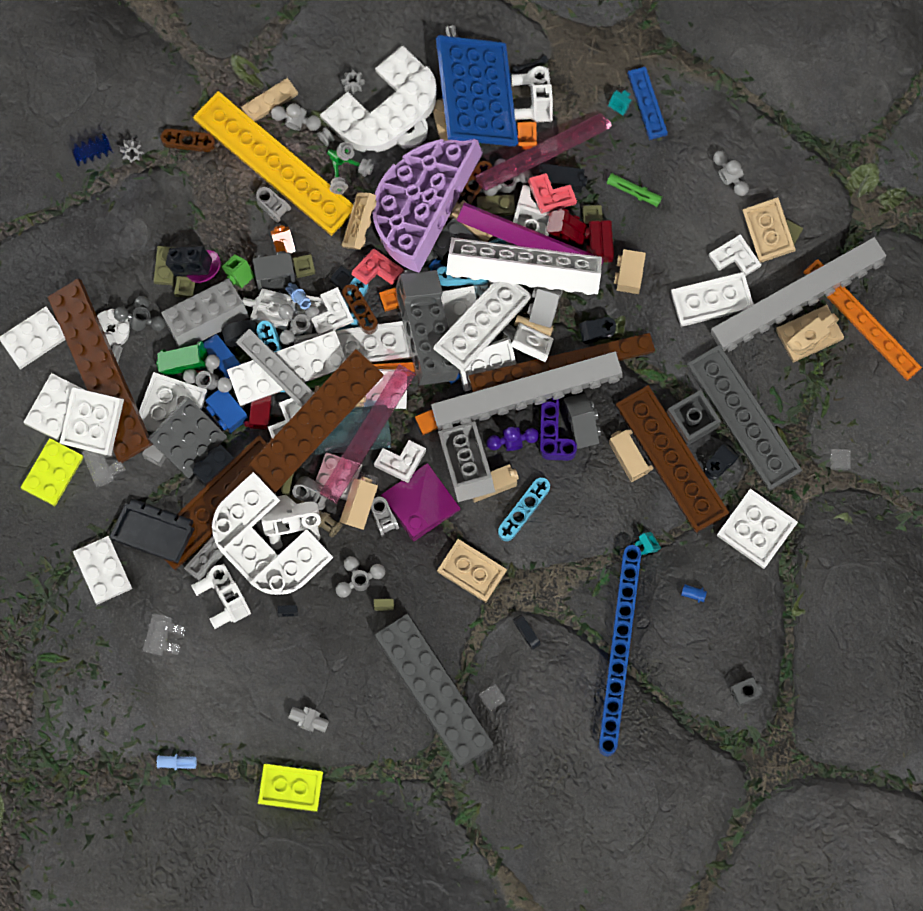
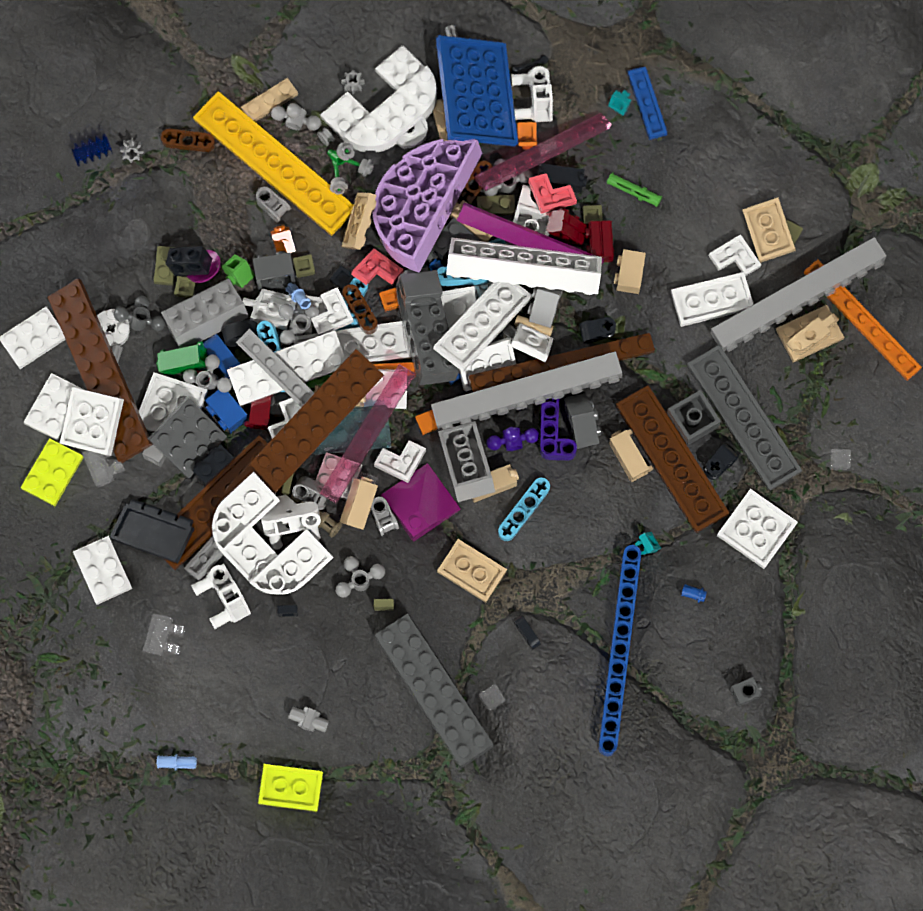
(731, 172): light grey piece -> none

